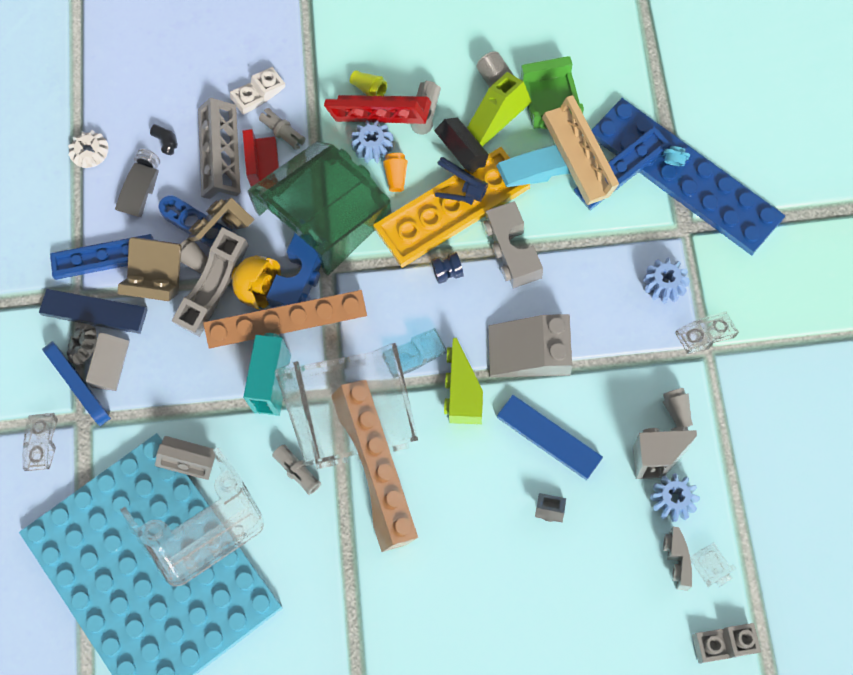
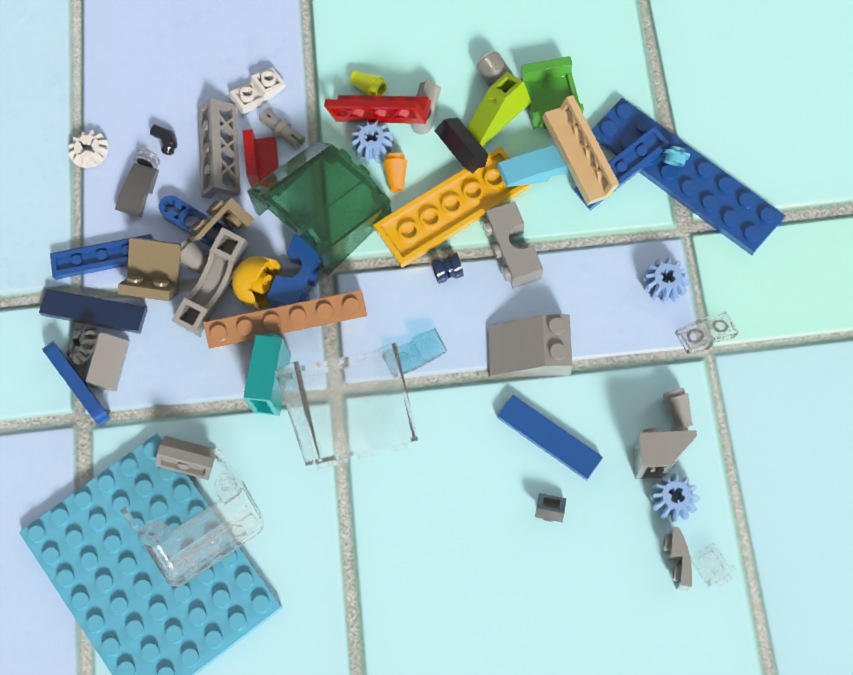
(37, 442): clear slope -> none
(296, 469): light grey pin -> none
(389, 506): medium nougat arch -> none
(466, 394): lime slope -> none
(473, 187): dark blue plant -> none
(726, 643): light grey slope -> none

